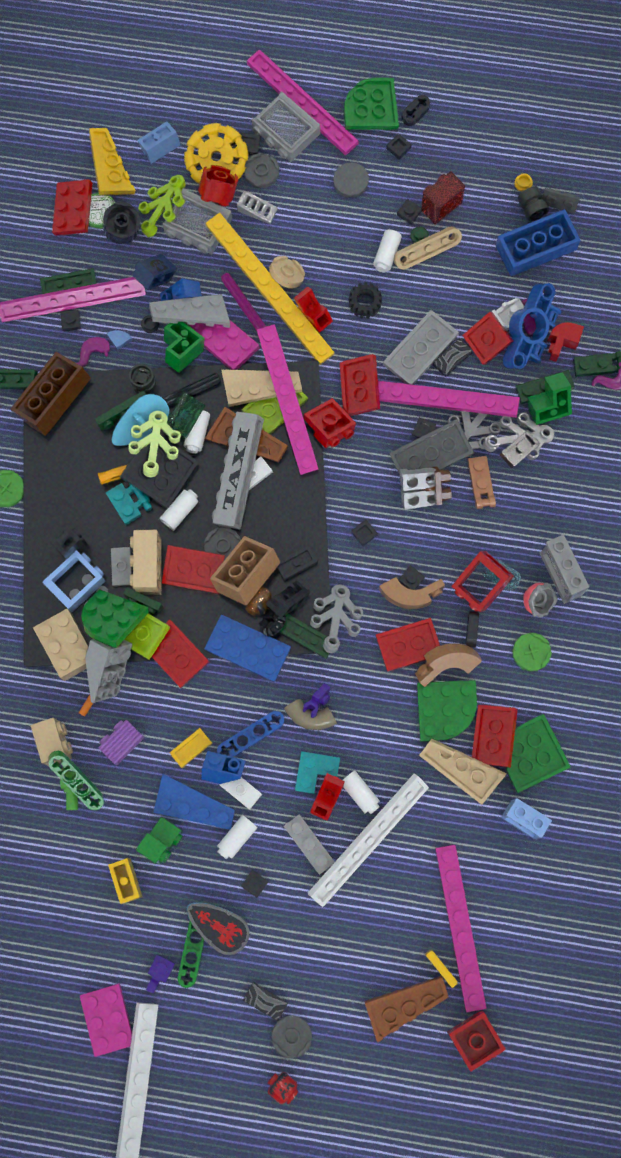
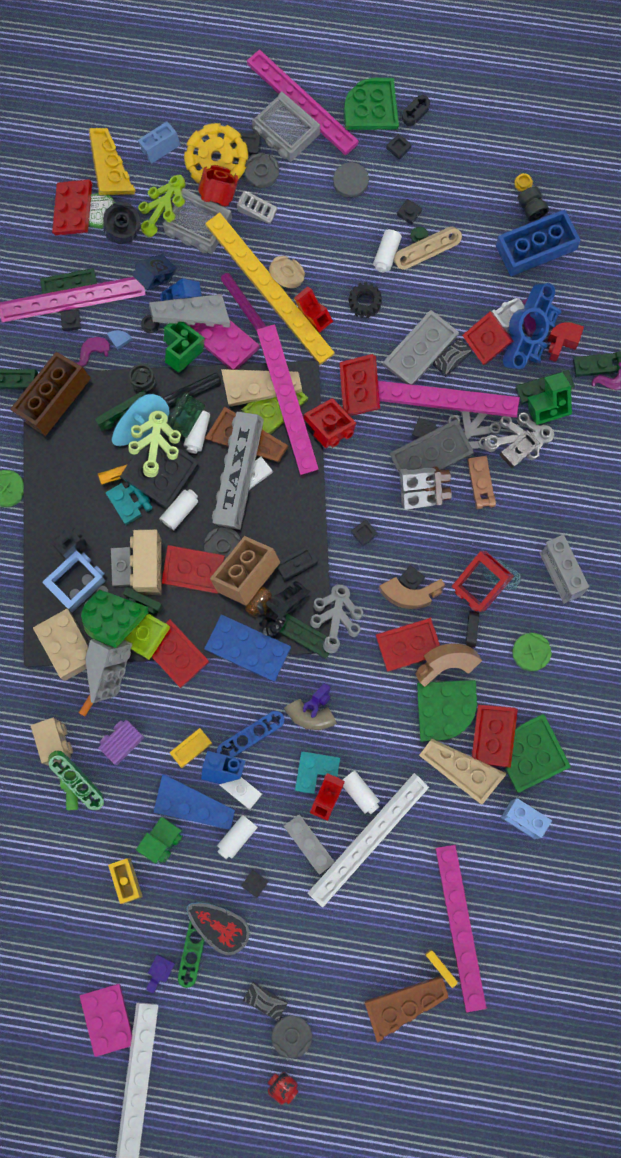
(442, 197): clear red brick -> none
(476, 1040): red brick -> none
(539, 599): light grey hair -> none
(560, 201): dark grey hinge -> none

